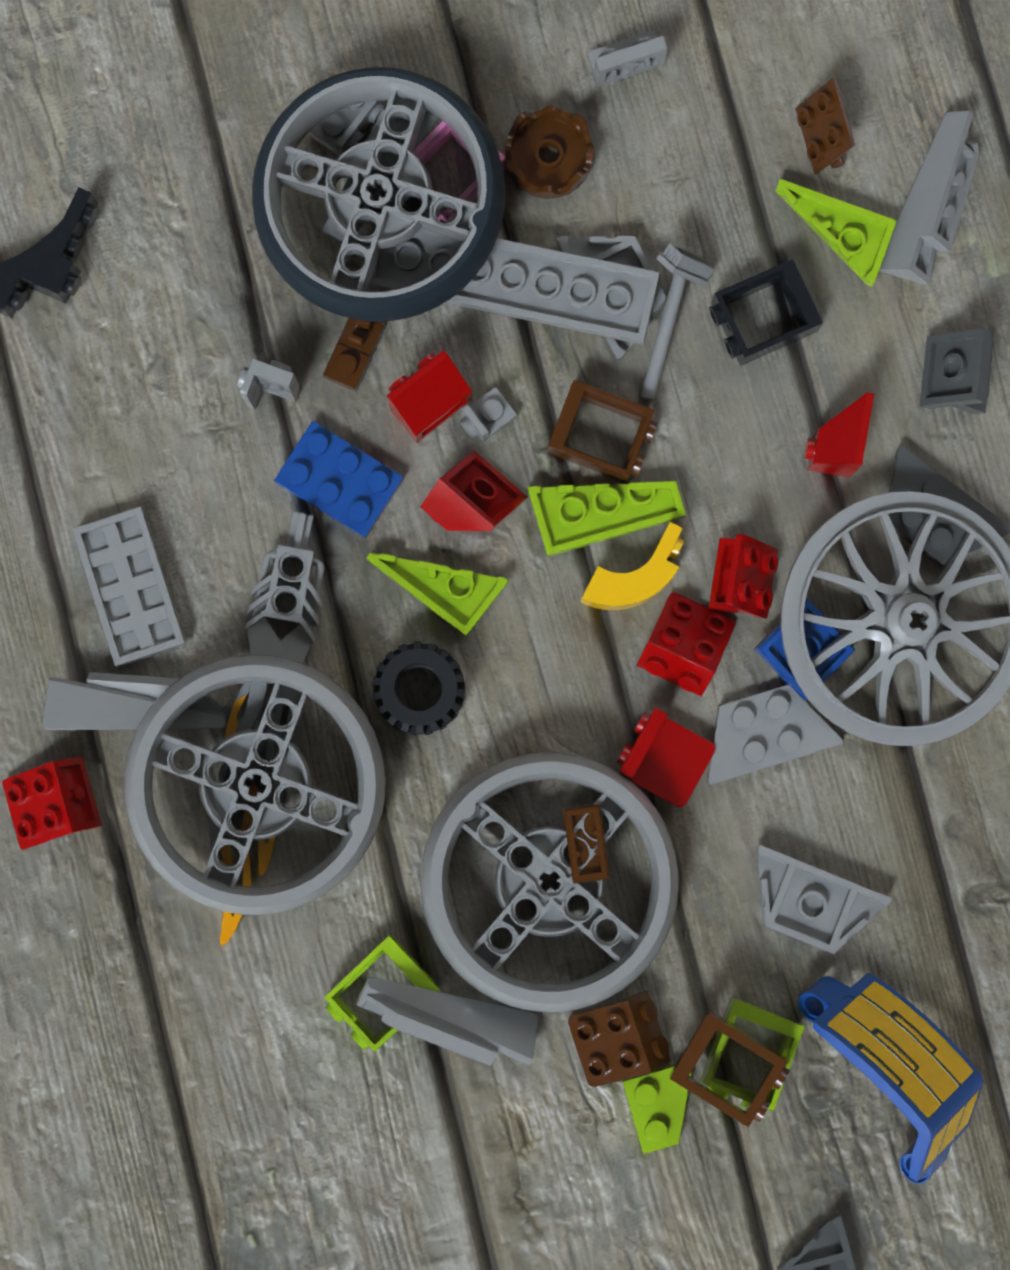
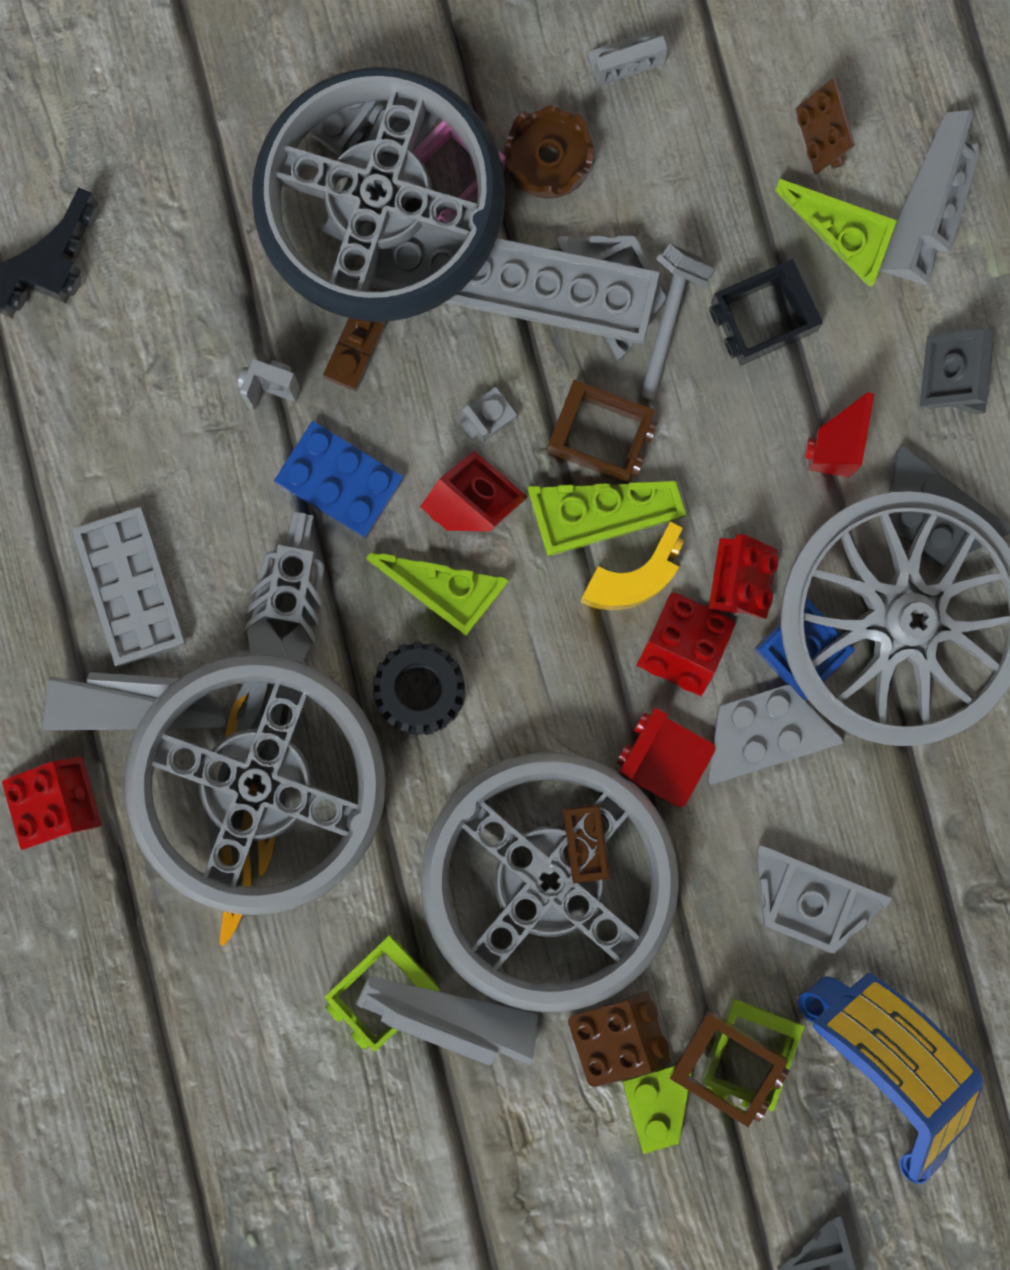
(428, 395): red slope -> none

